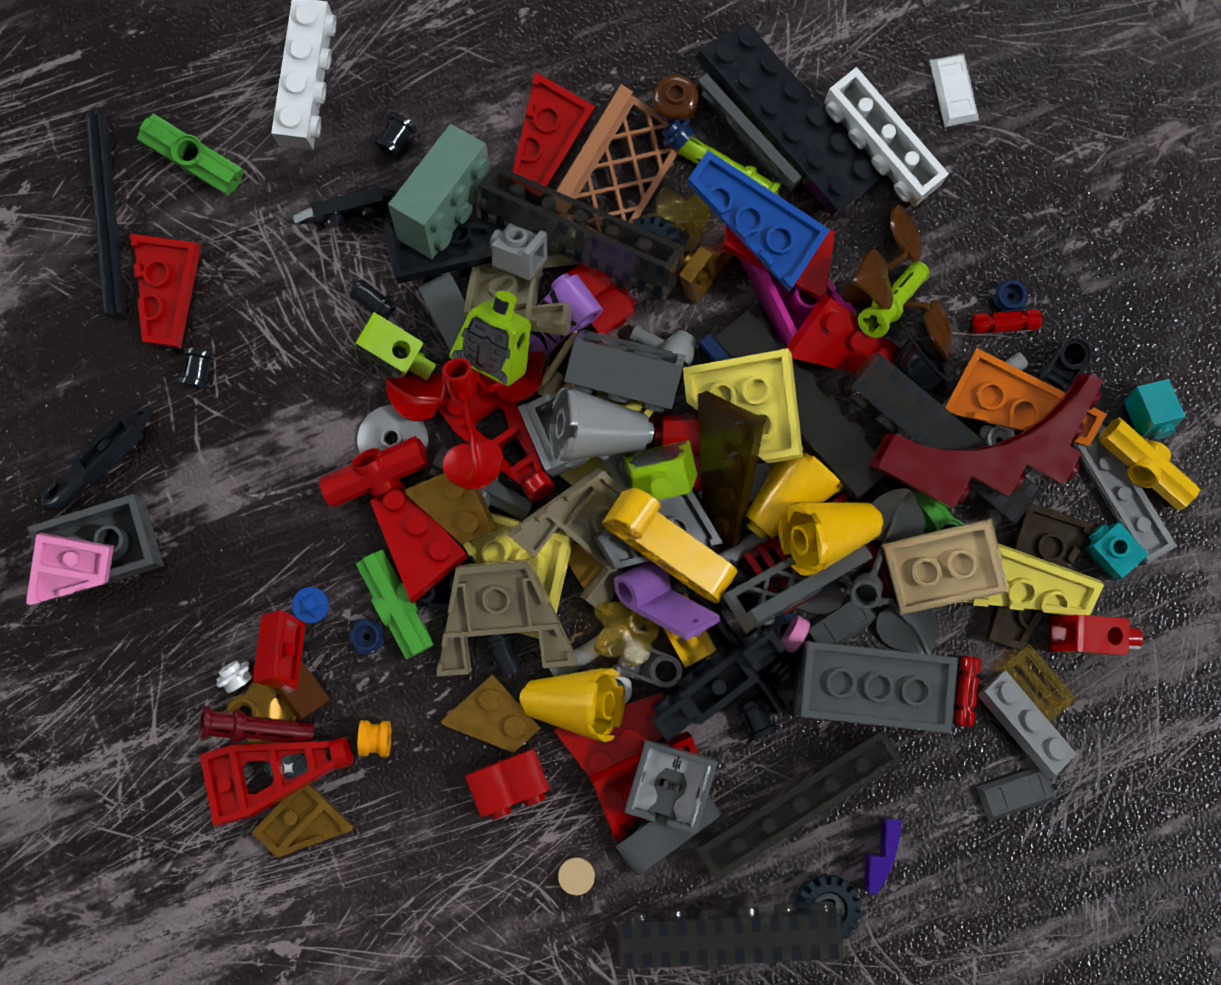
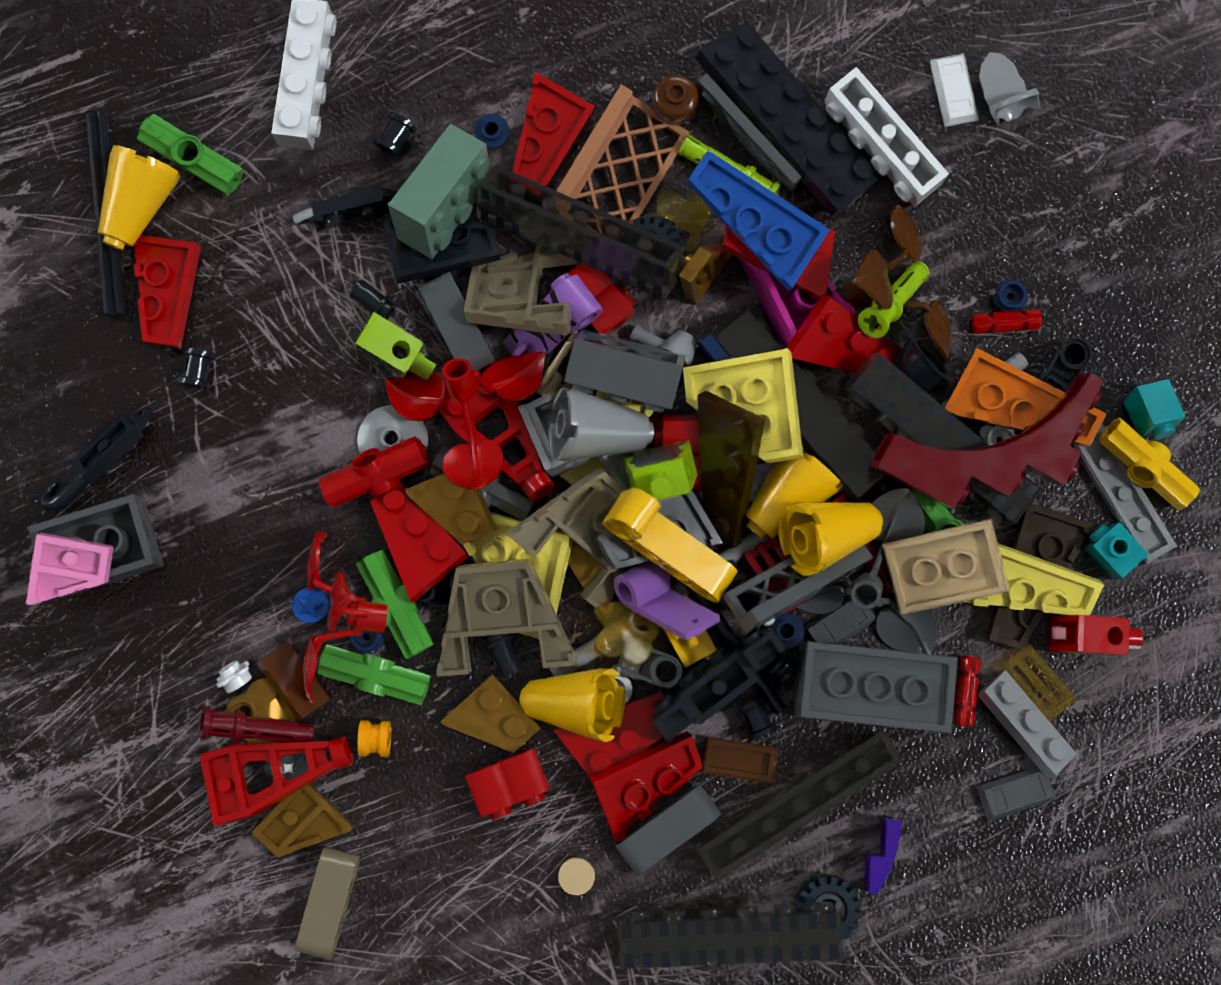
(132, 195): none -> yellow cone
(279, 650): red slope -> none
(327, 903): none -> dark tan beam
(361, 615): none -> red plant
(374, 674): none -> bright green piece
(492, 141): none -> dark blue plate
(495, 339): torso -> none
(518, 250): light grey brick -> none
(676, 766): piece -> none
(677, 134): dark blue plate -> none
(739, 760): none -> reddish brown tile
(795, 633): bright pink tile -> none
(1005, 89): none -> light grey piece

